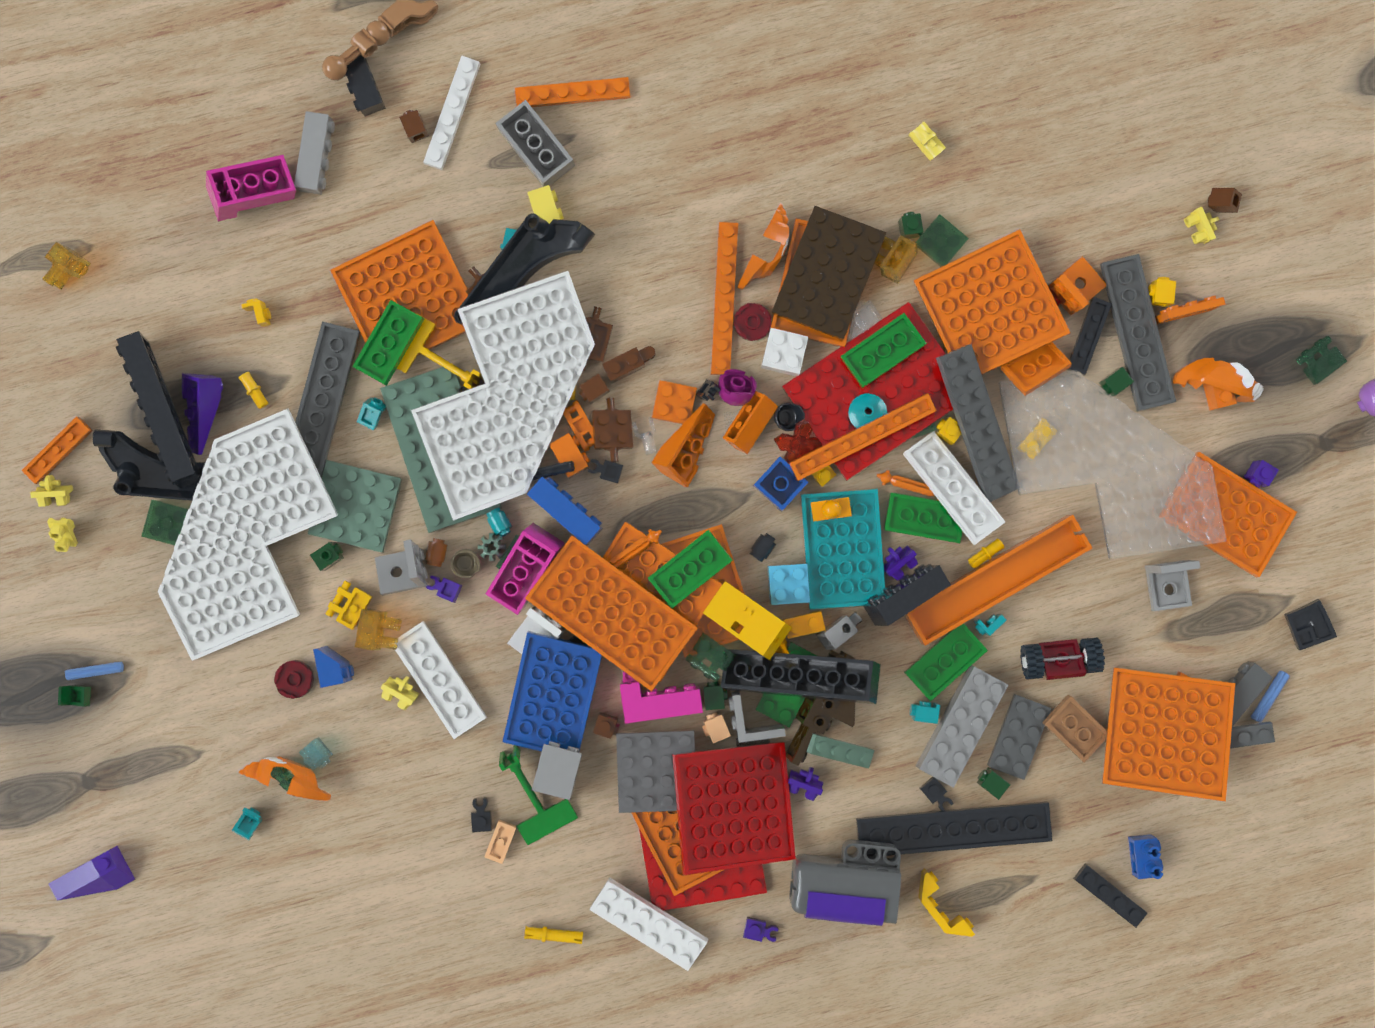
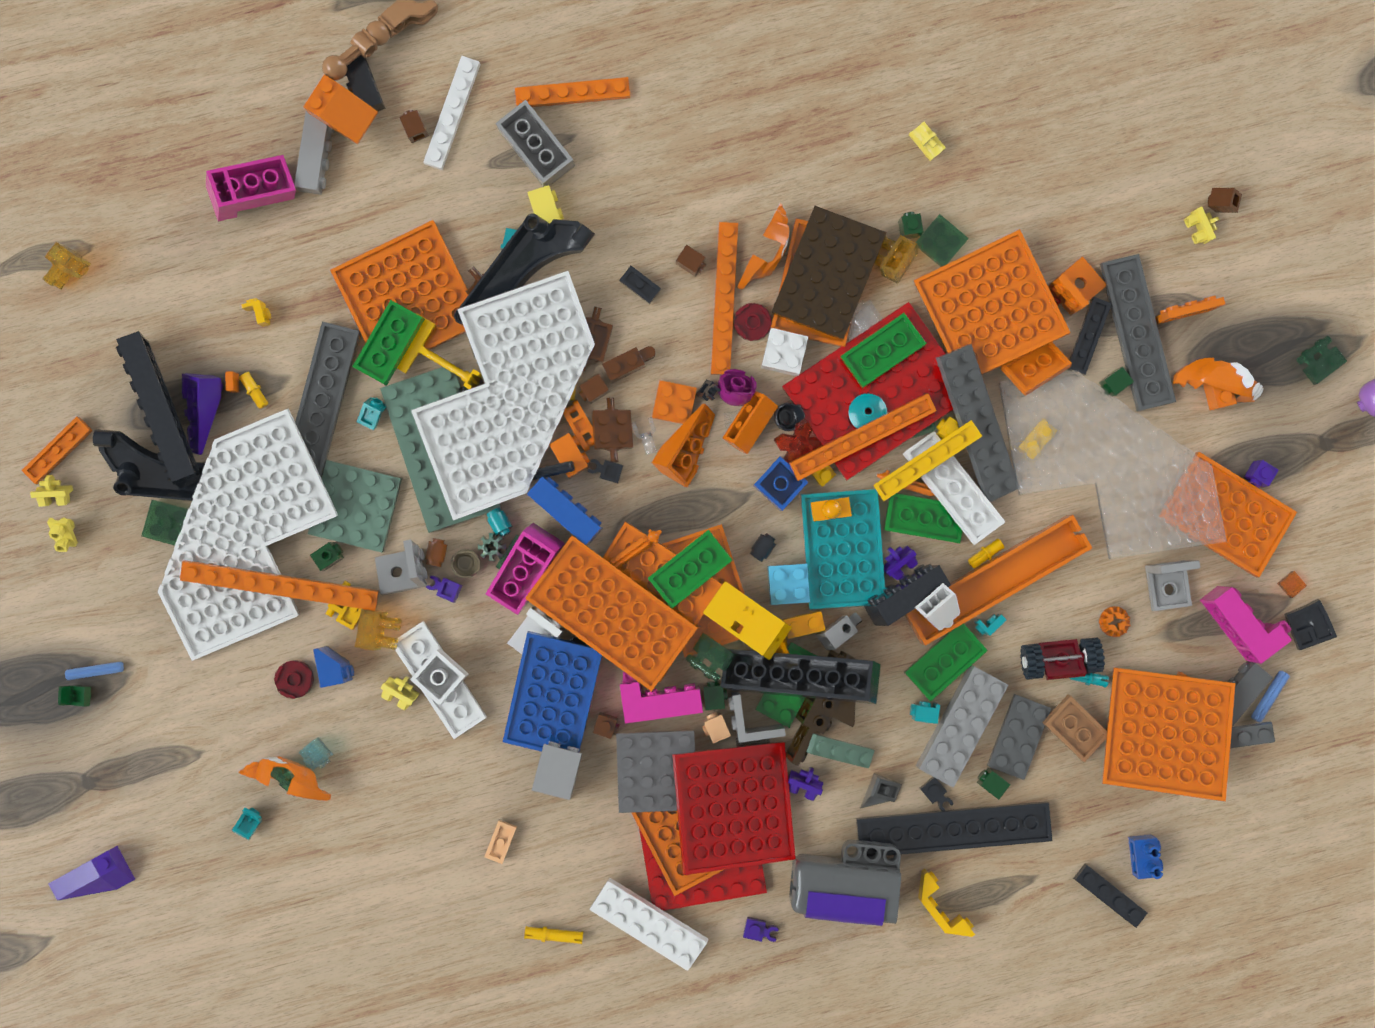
(232, 381): none -> orange tile
(279, 585): none -> orange plate
(340, 109): none -> orange slope
(439, 676): none -> white brick
(481, 819): black plate -> none
(547, 819): green piece -> none
(640, 284): none -> black plate
(691, 261): none -> reddish brown brick
(880, 791): none -> dark grey slope
(927, 460): none -> yellow plate
(940, 607): none -> white torso
(1093, 678): none -> teal axle
(1107, 616): none -> orange gear
(1162, 292): yellow brick -> none
(1249, 635): none -> dark pink hinge
(1292, 584): none -> clear orange tile

